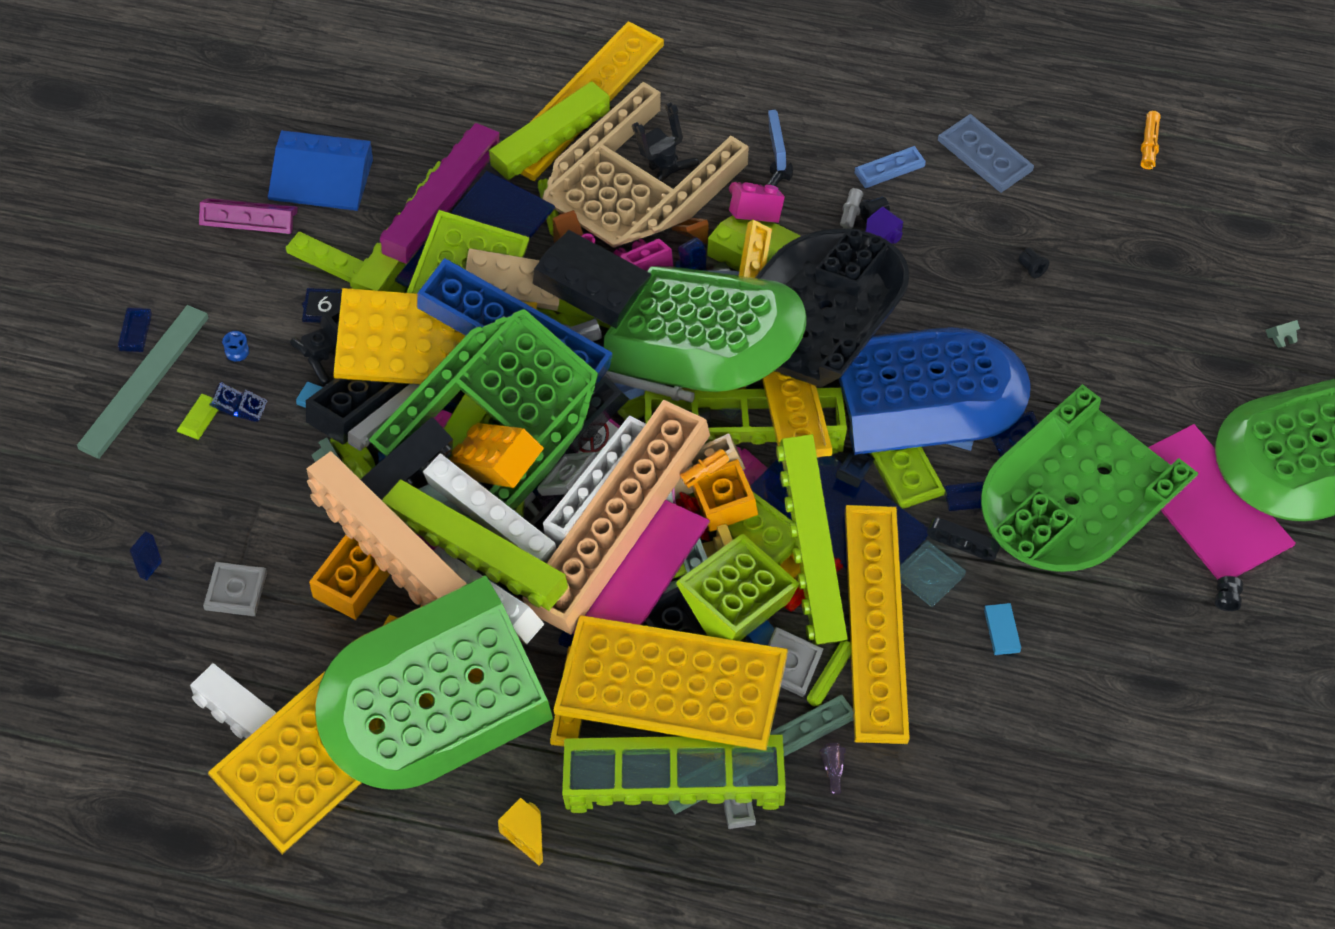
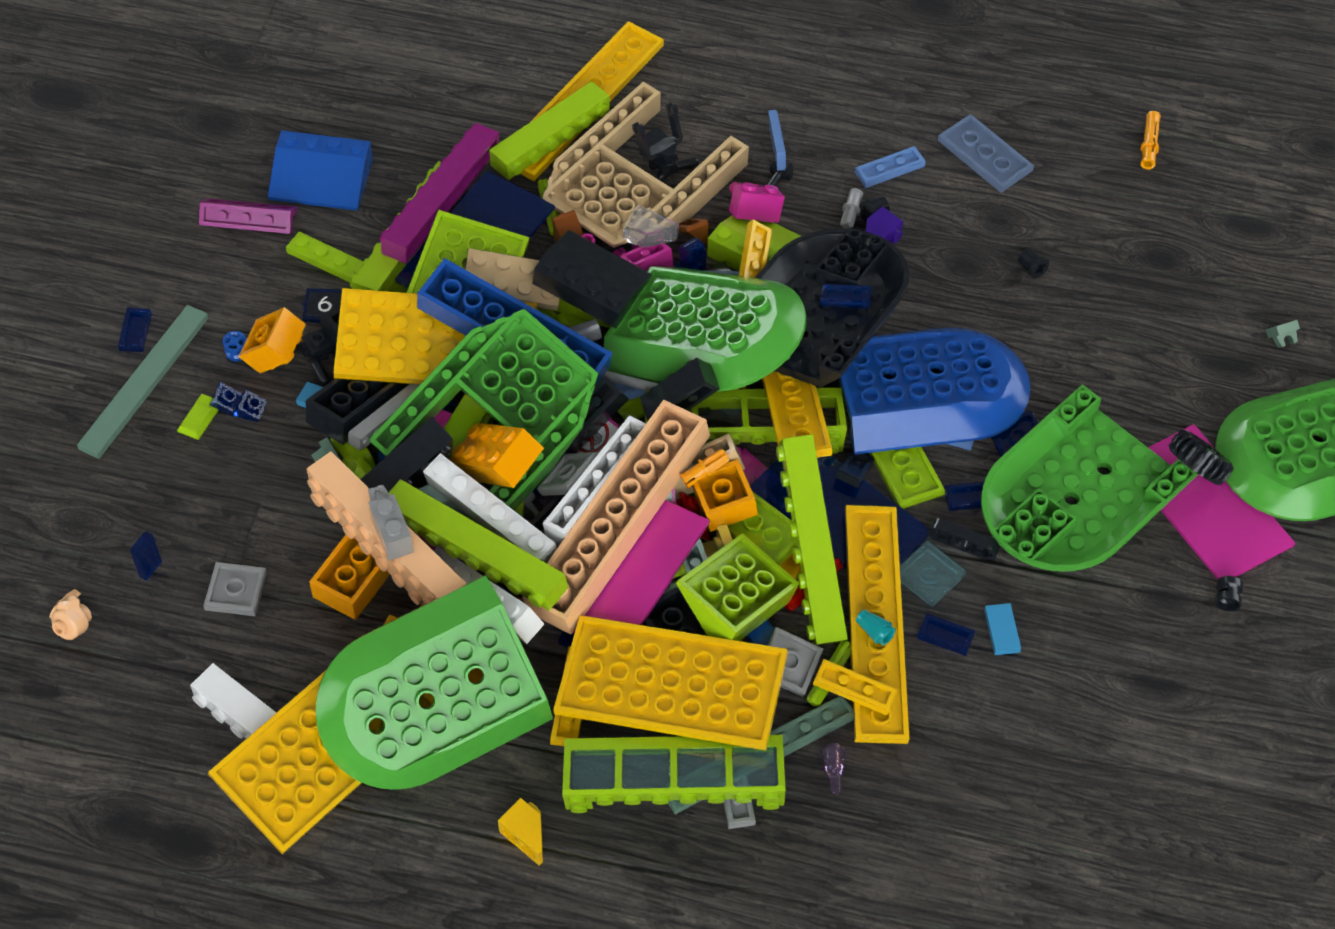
(70, 616): none -> light nougat head
(272, 340): none -> light orange brick
(389, 523): none -> light grey hinge
(649, 228): none -> clear slope
(683, 388): none -> black brick
(846, 296): none -> clear blue tile
(855, 687): none -> yellow tile
(876, 627): none -> teal cone
(946, 634): none -> clear blue tile
(1201, 457): none -> black gear

